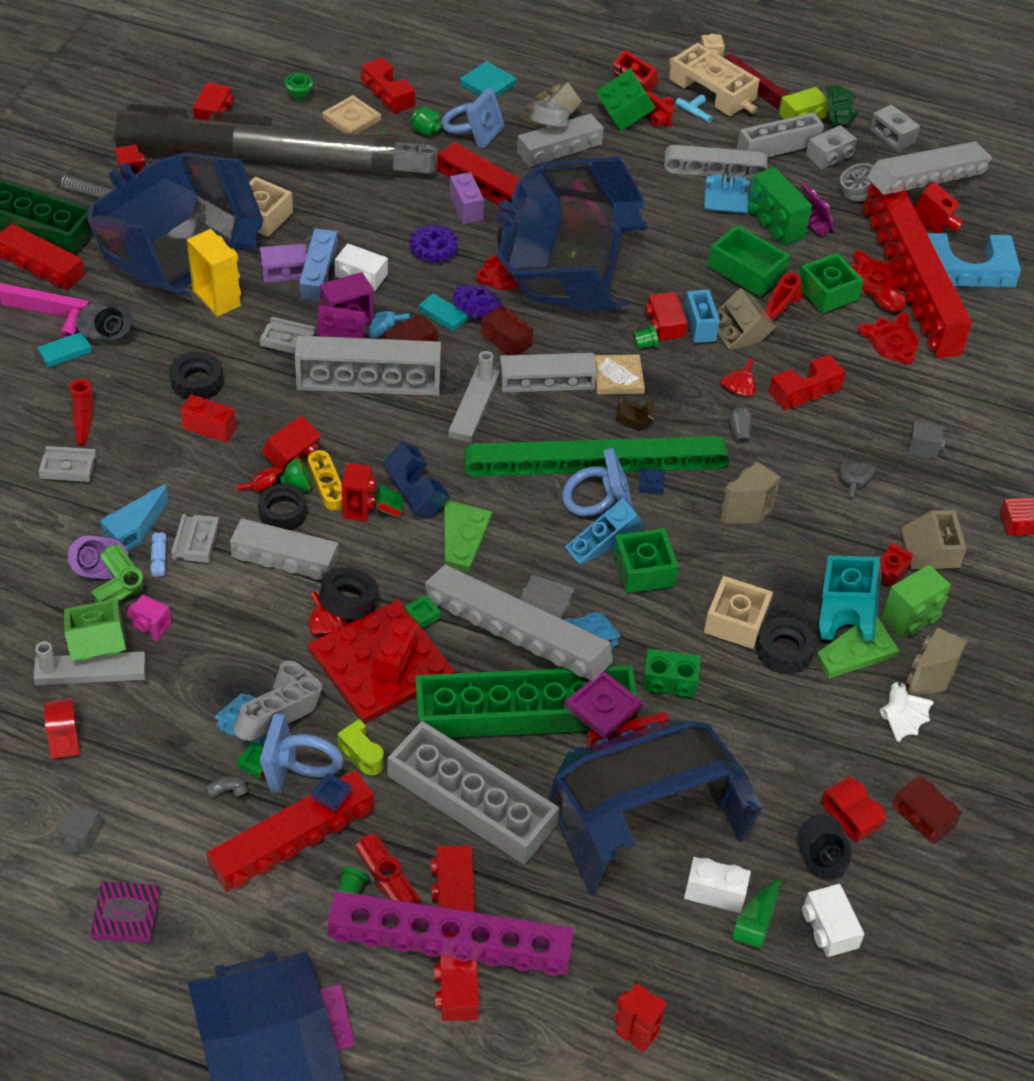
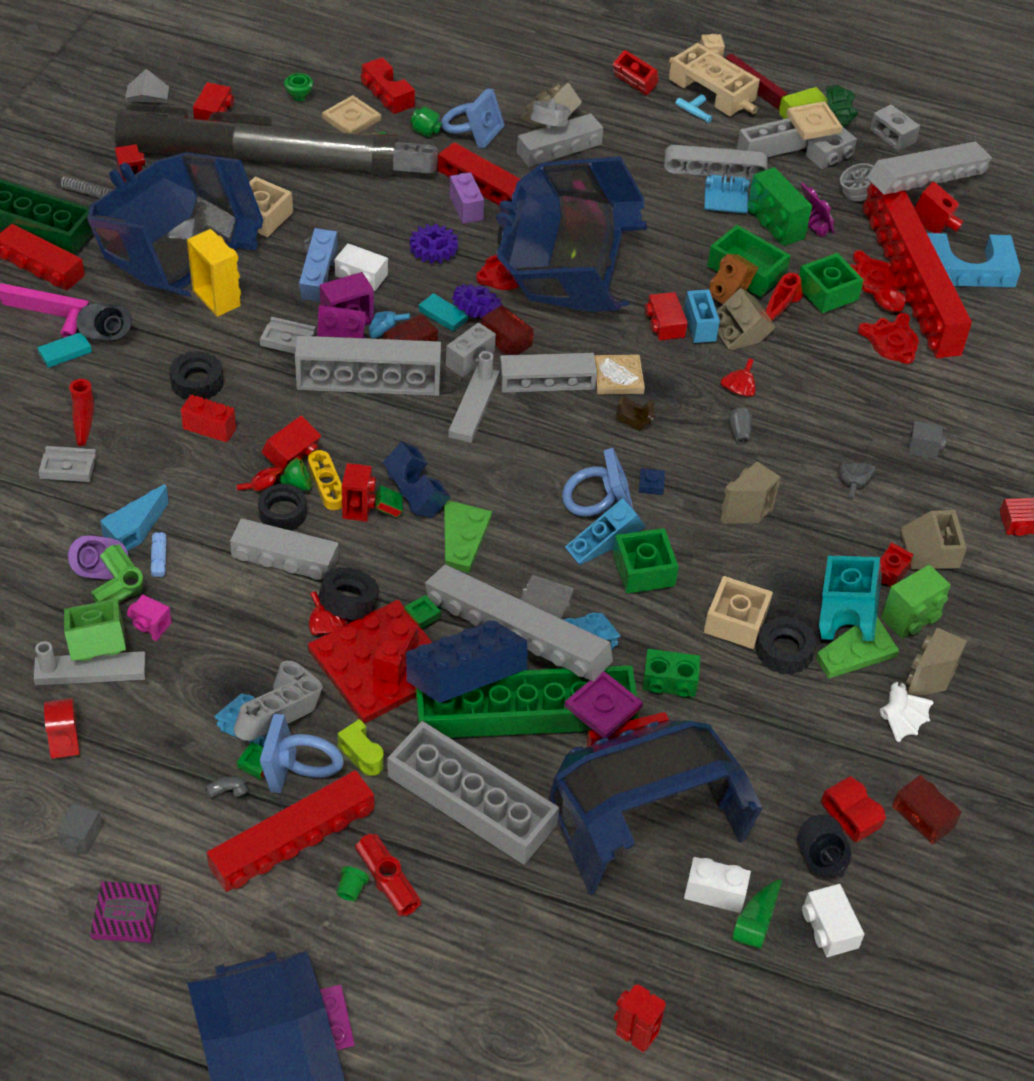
(147, 89): none -> light grey slope
(195, 538): light grey plate -> none
(283, 262): medium lavender brick -> none
(331, 792): dark blue plate -> none
(439, 921): magenta brick -> none
(454, 890): red brick -> none
(464, 351): none -> light grey brick
(466, 660): none -> dark blue brick
(488, 77): teal tile -> none
(573, 456): green beam -> none
(625, 99): green brick -> none
(646, 338): green piece -> none
(663, 110): red hips -> none
(733, 274): none -> dark orange brick
(792, 390): red arch -> none
(814, 120): none -> tan tile

